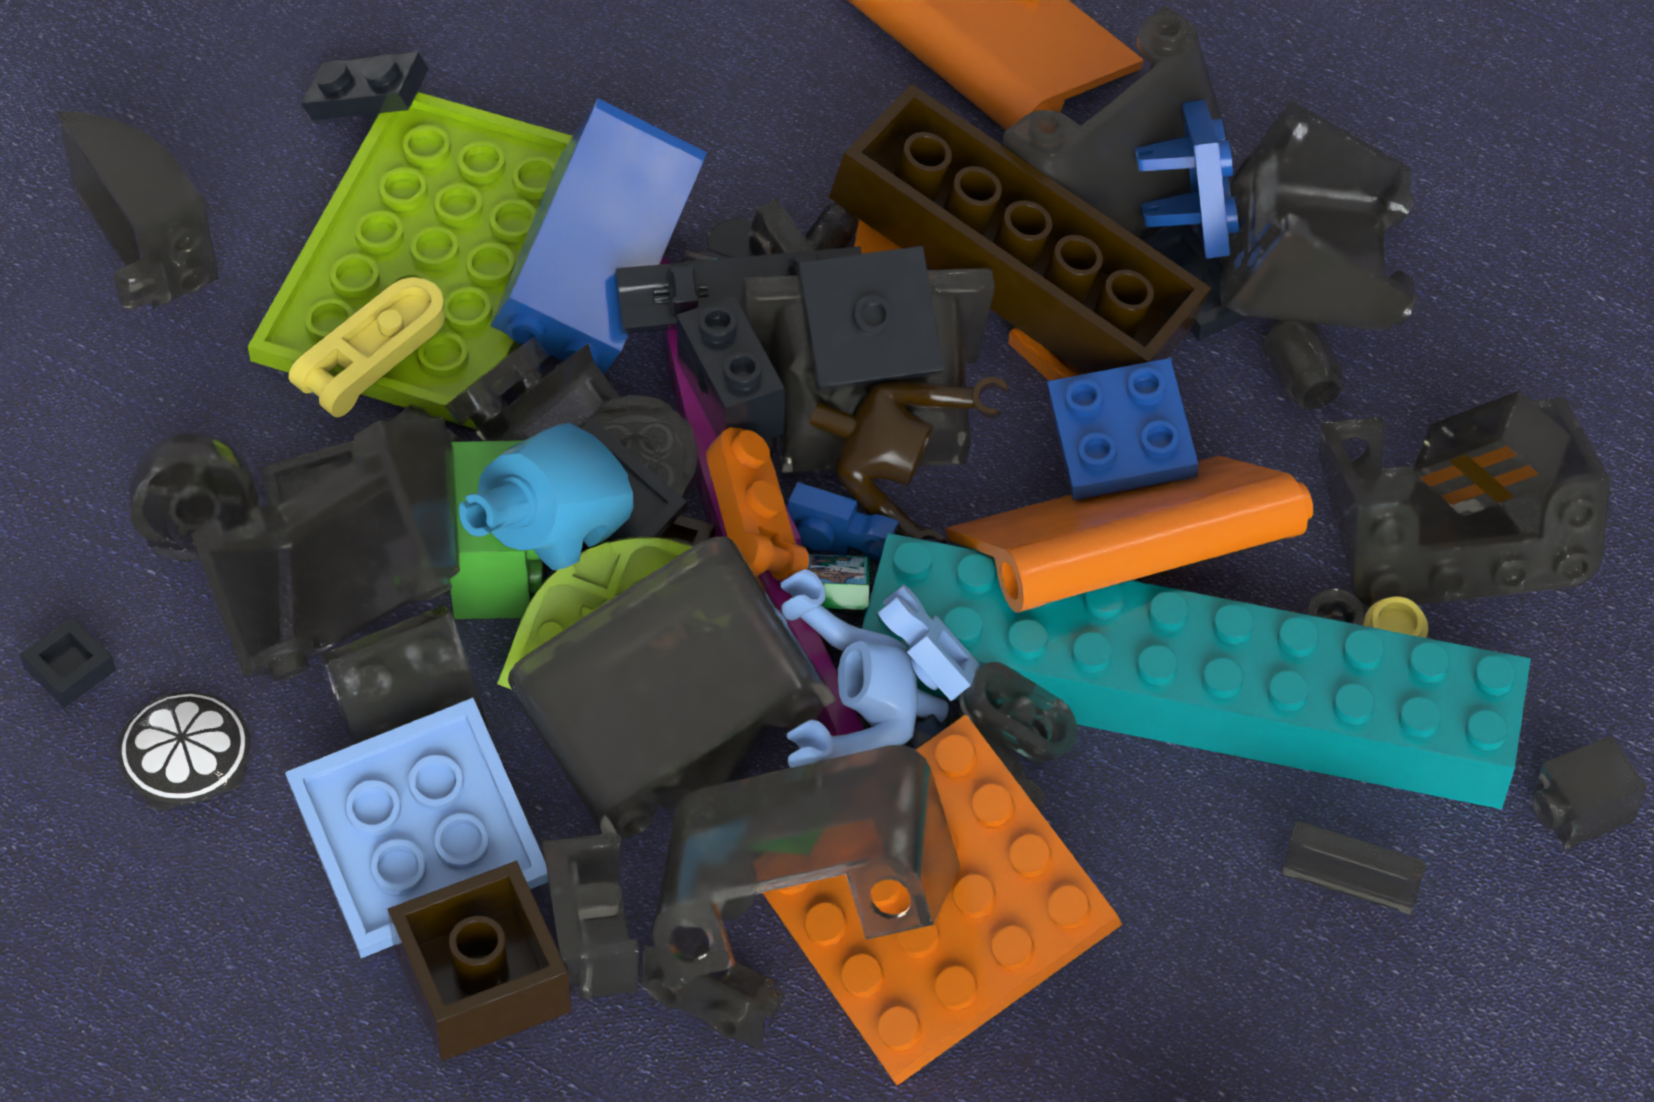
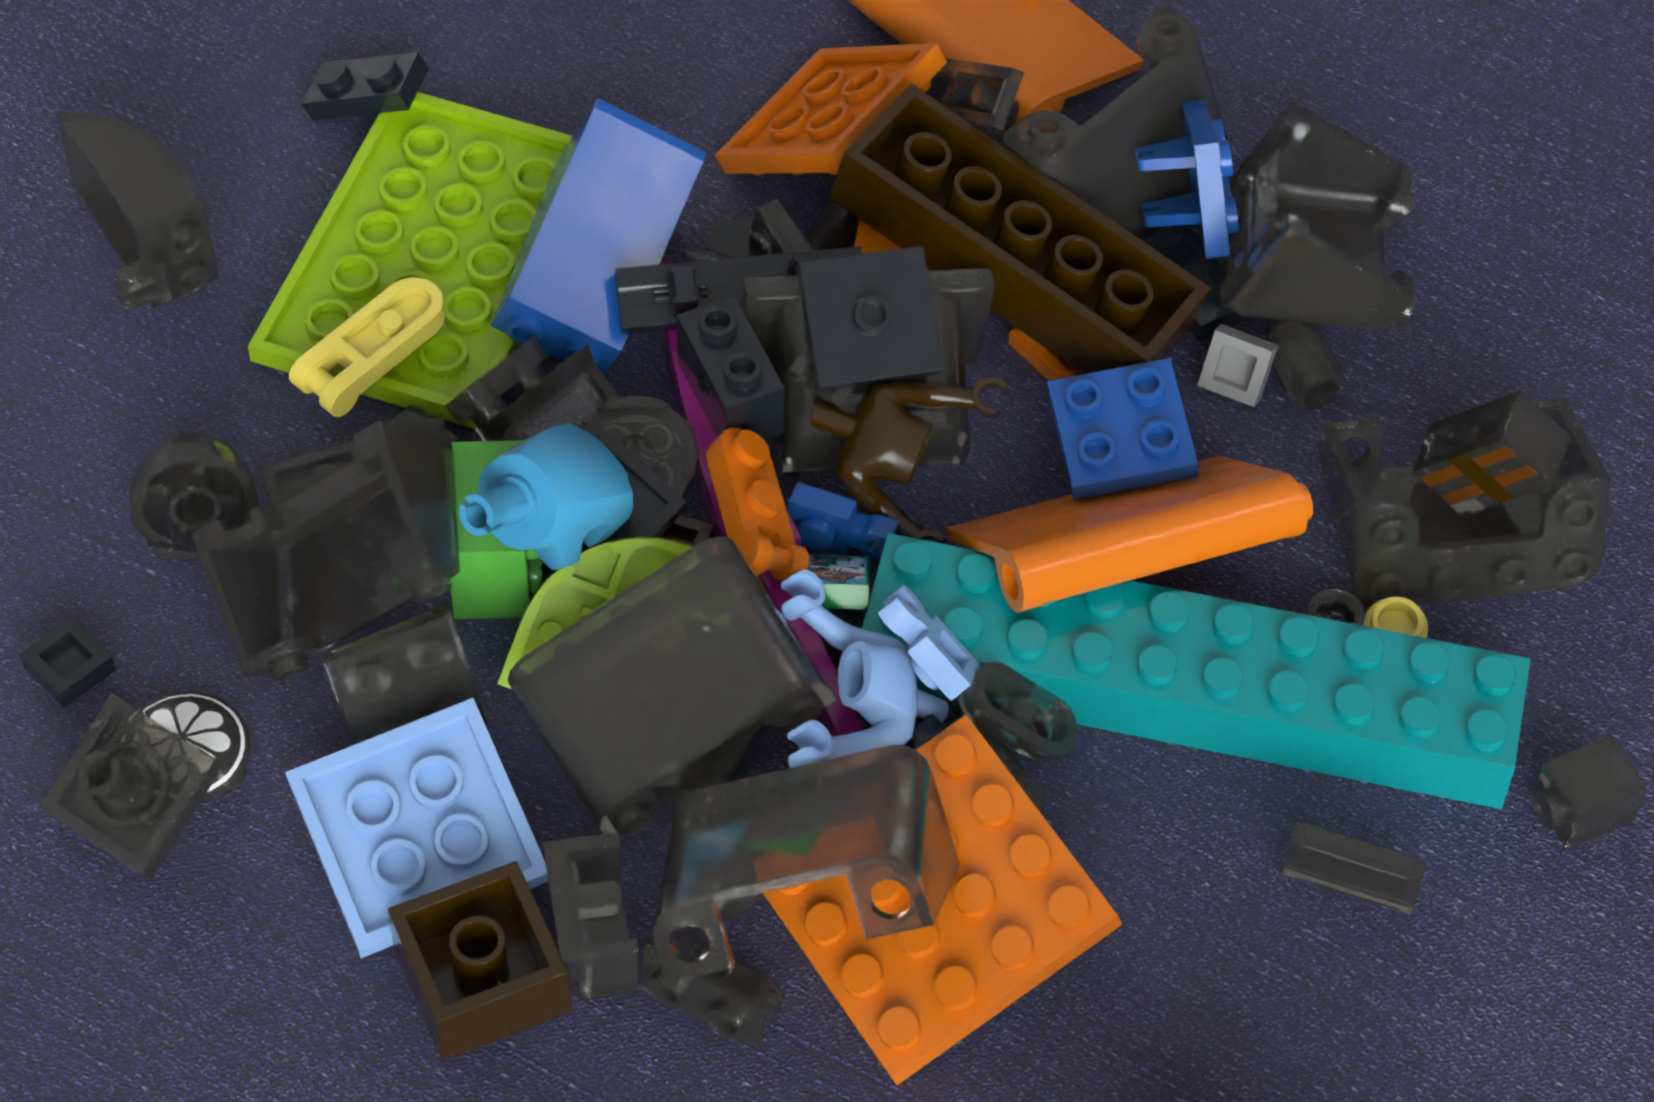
(131, 786): none -> clear smoke plate
(827, 108): none -> orange plate
(979, 94): none -> clear smoke slope
(1237, 365): none -> light grey plate

